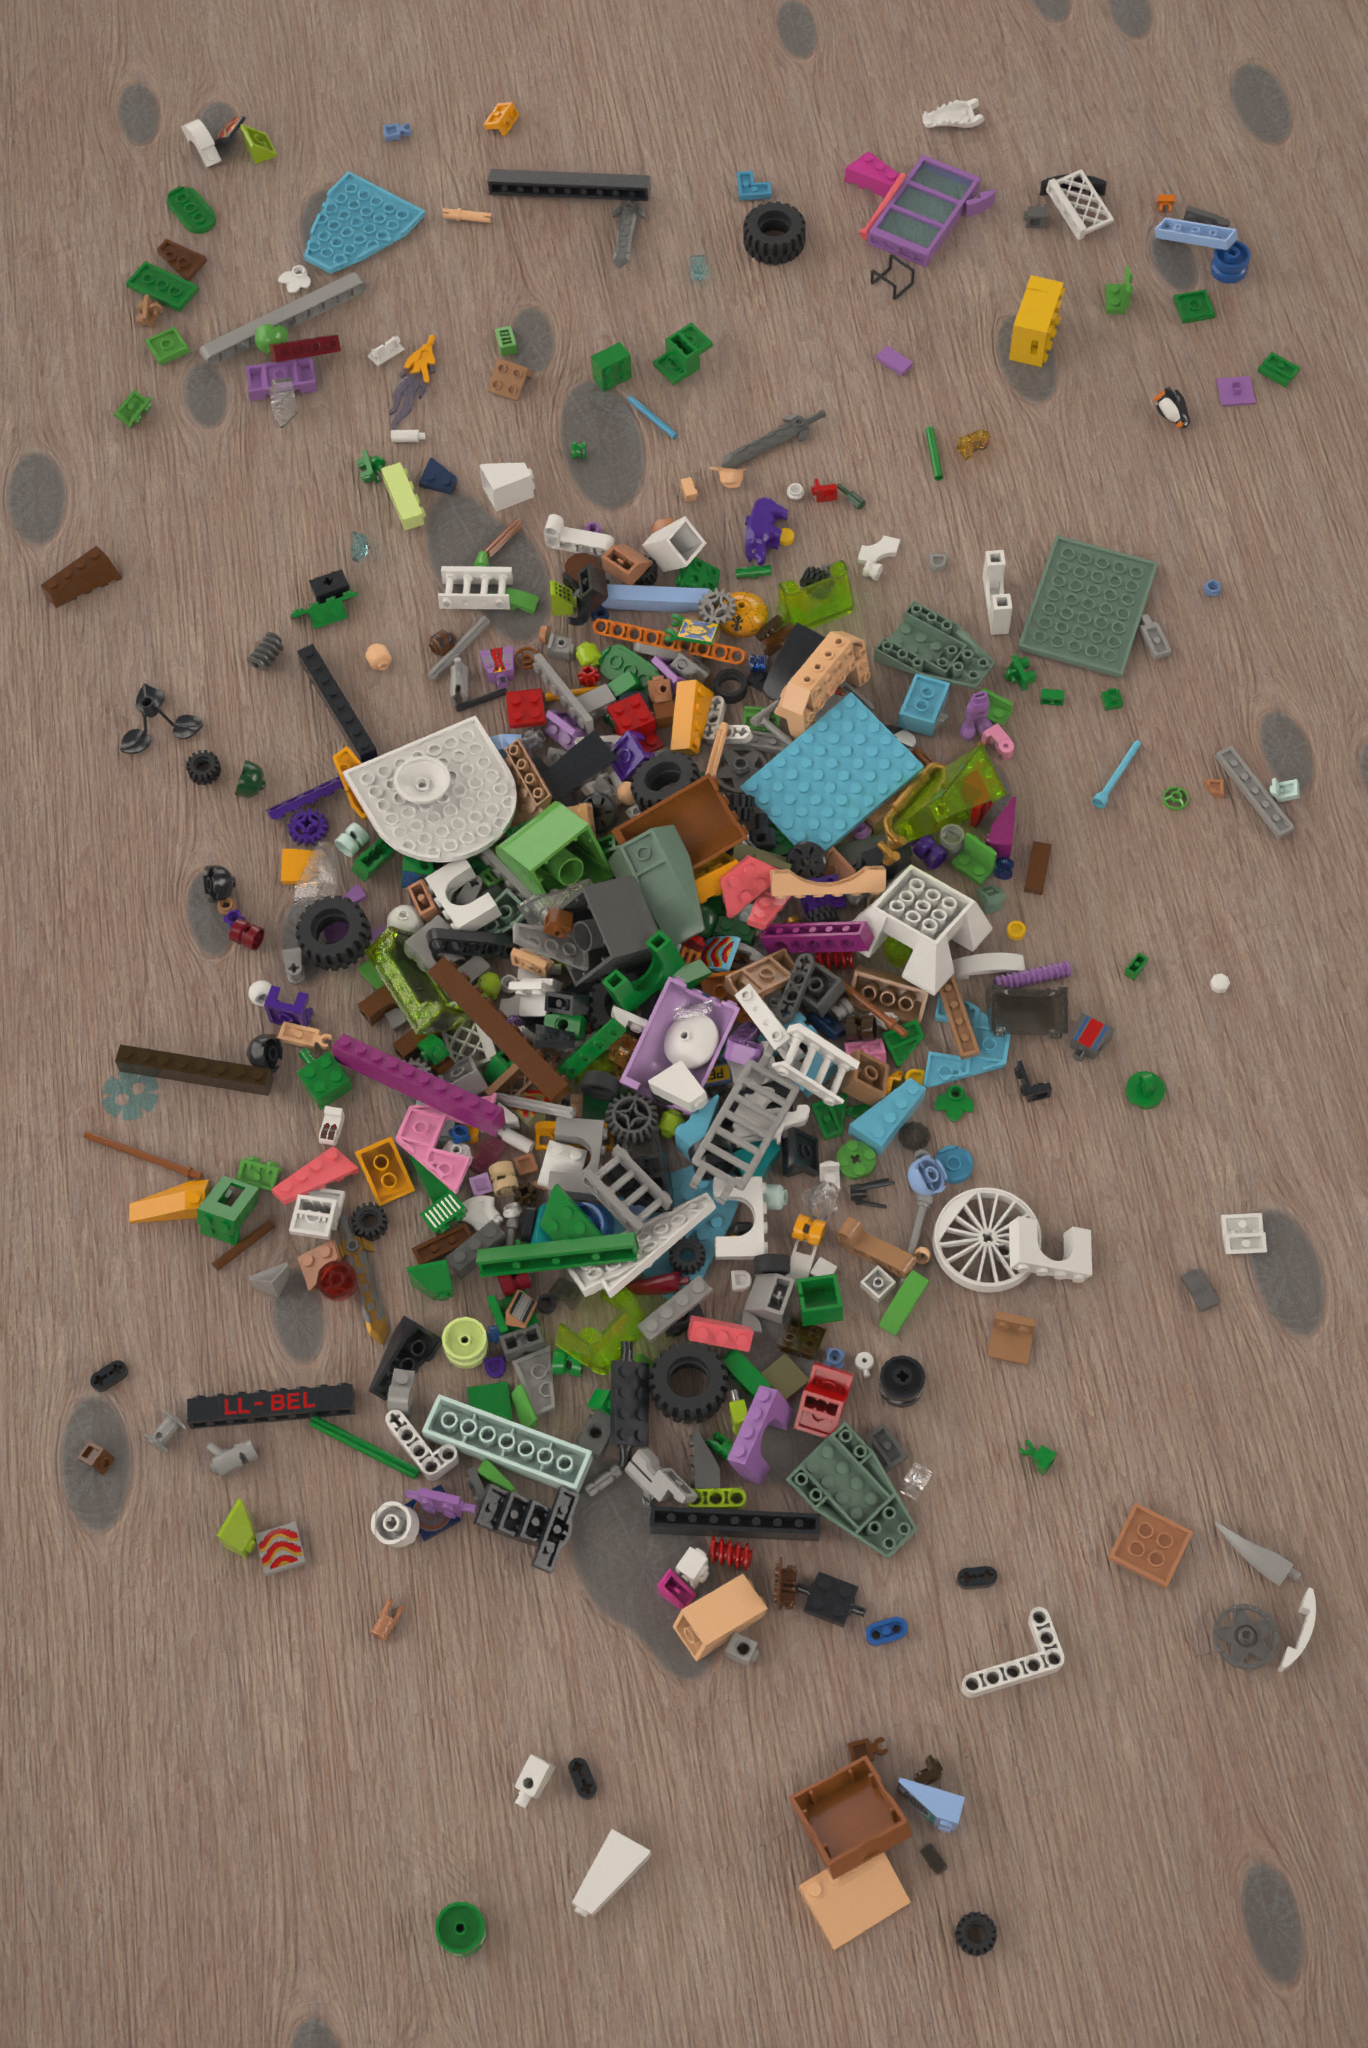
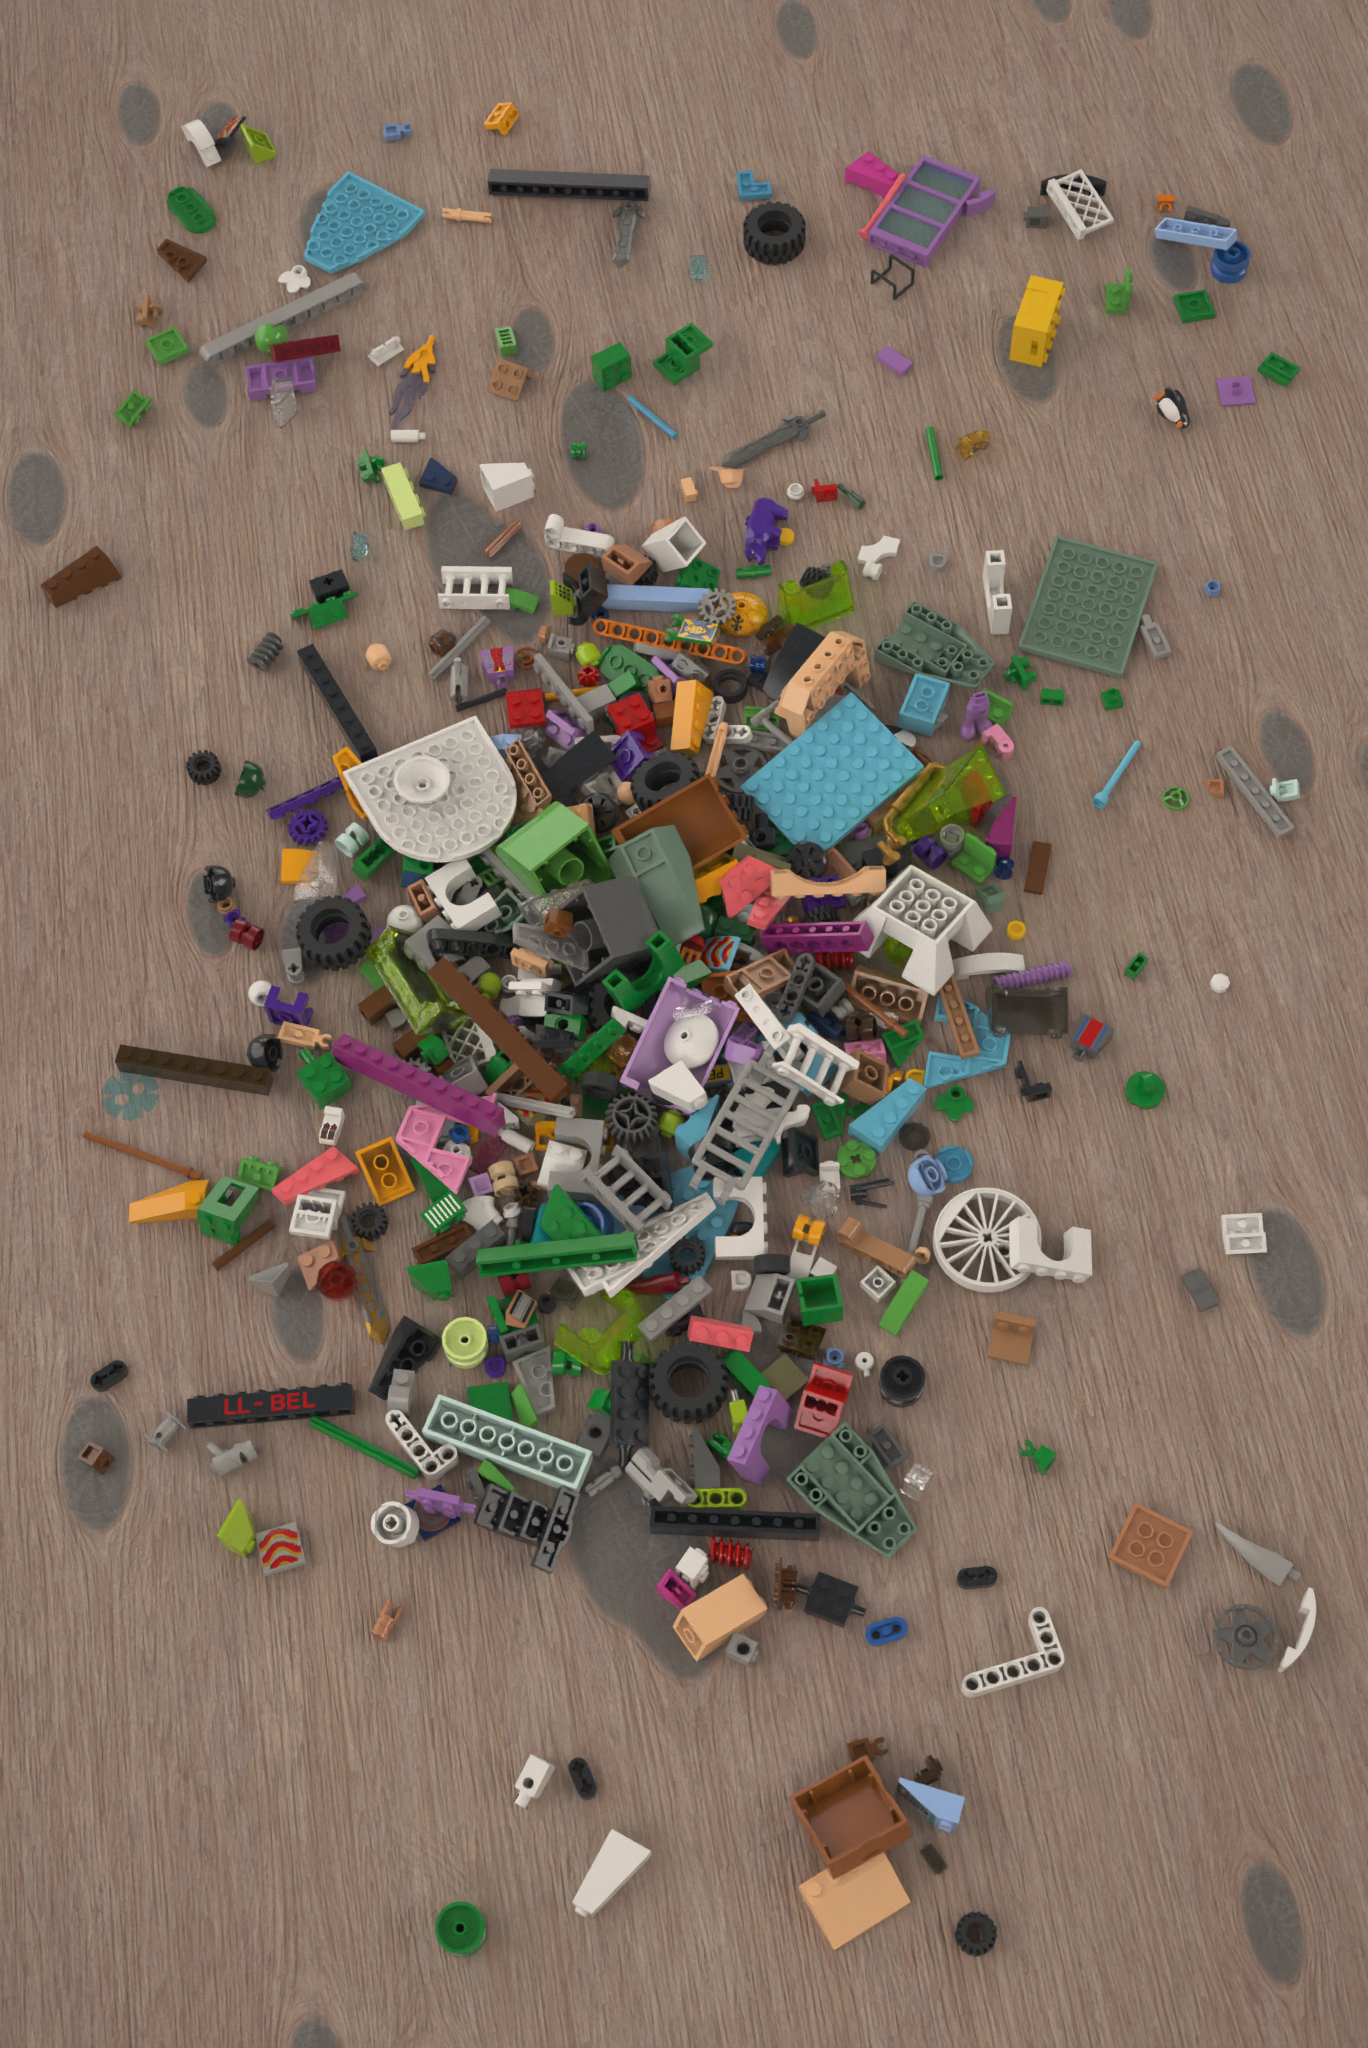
(149, 703): black plant -> none
(162, 286): green plate -> none
(482, 560): bright green cone -> none
(775, 1196): light aqua head -> none
(954, 114): white animal -> none

